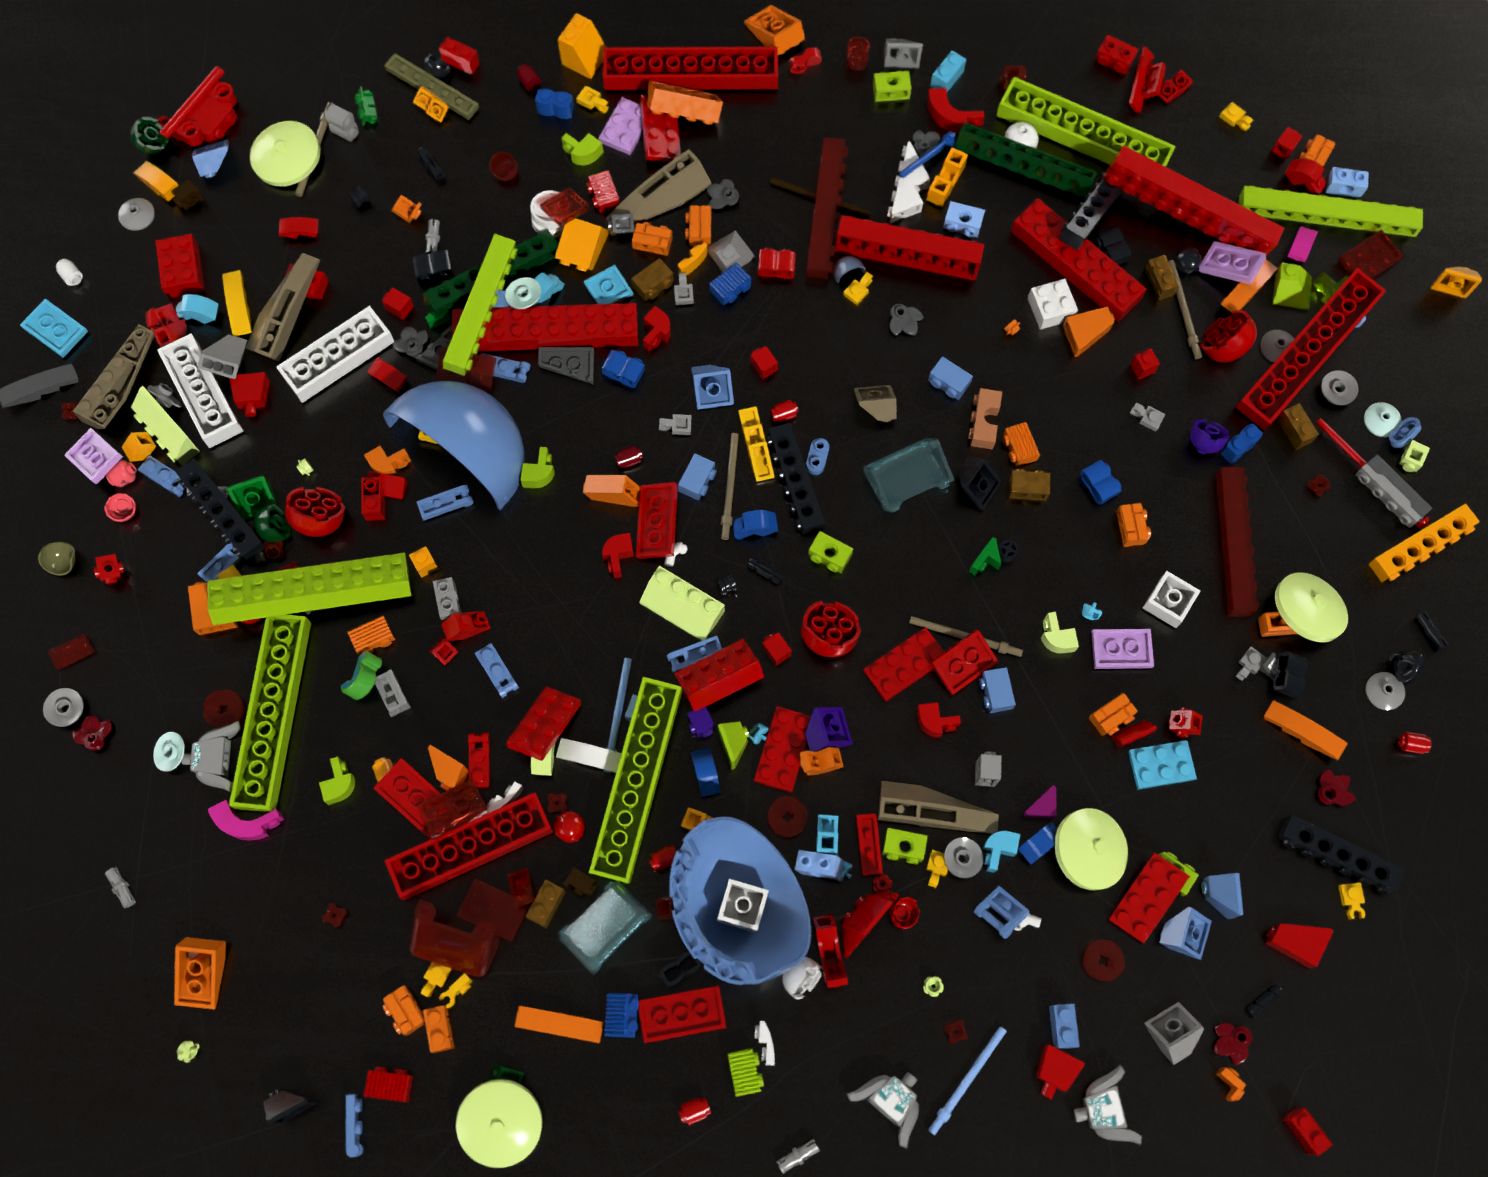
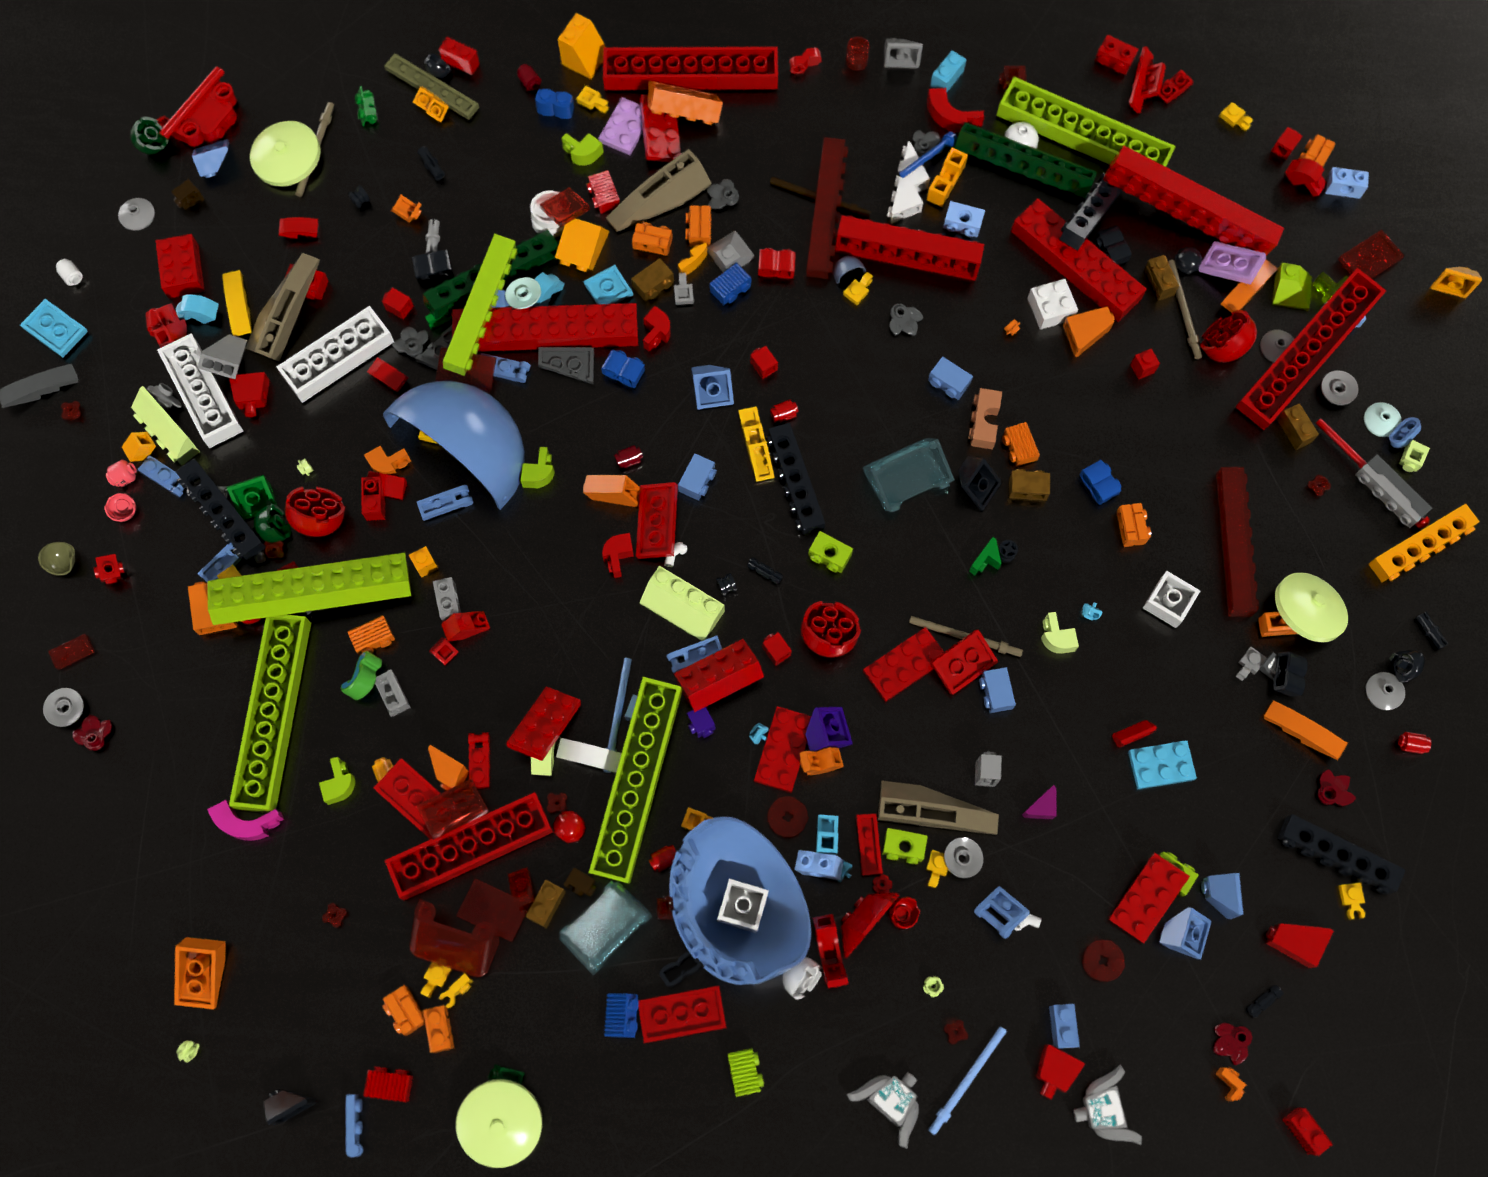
(93, 456): lavender plate -> none
(115, 381): dark tan wedge -> none
(120, 887): light grey pin -> none
(156, 180): light orange slope -> none
(168, 751): light aqua dish -> none
(212, 708): clear red plate -> none
(212, 756): light grey torso -> none
(341, 122): light grey brick -> none
(496, 669): medium blue plate -> none
(503, 166): clear red hair -> none
(511, 794): white slope -> none
(558, 1024): orange slope -> none
(620, 224): flat silver bracket -> none
(679, 424): light grey plate -> none
(694, 1110): red brick -> none
(705, 772): blue brick -> none
(726, 519): dark tan bar -> none
(733, 740): lime slope -> none
(755, 522): blue brick -> none
(764, 1037): white slope -> none
(776, 28): orange slope -> none
(798, 1156): light grey pin -> none
(817, 455): medium blue plate -> none
(878, 401): dark tan slope -> none
(892, 86): lime brick -> none
(930, 720): red brick -> none
(1000, 843): medium azure brick -> none
(1039, 843): blue brick -> none
(1091, 849): yellowish green dish -> none
(1113, 714): orange brick -> none
(1122, 648): lavender plate -> none
(1149, 417): light grey plate -> none
(1175, 1032): light grey slope -> none
(1185, 722): red brick -> none
(1208, 437): dark purple cylinder -> none
(1241, 443): blue brick -> none
(1302, 244): dark pink slope -> none
(1332, 211): lime brick -> none

